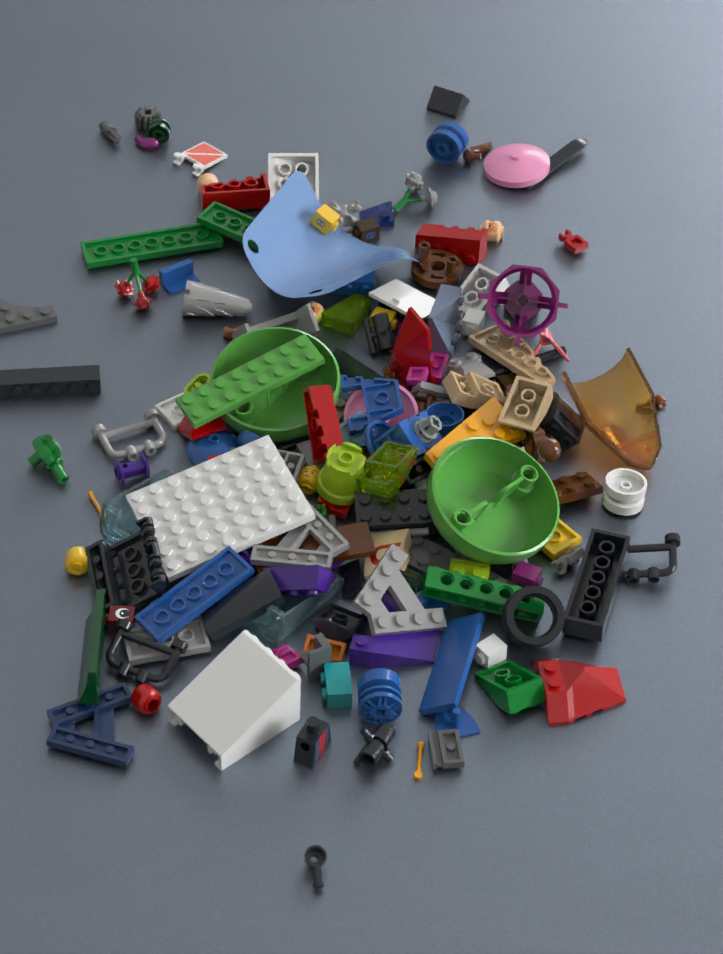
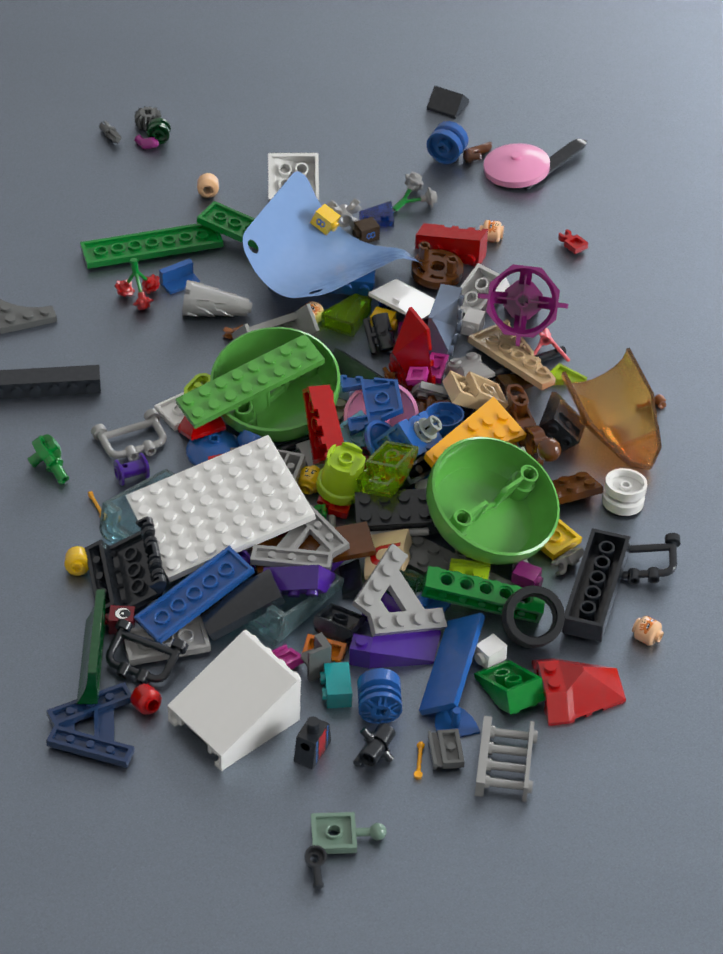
(202, 156): flag -> none
(237, 194): red wedge -> none
(345, 824): none -> sand green plate
(486, 764): none -> light grey fence
(526, 404): tan slope -> none
(573, 375): none -> lime tile
(647, 630): none -> light nougat head

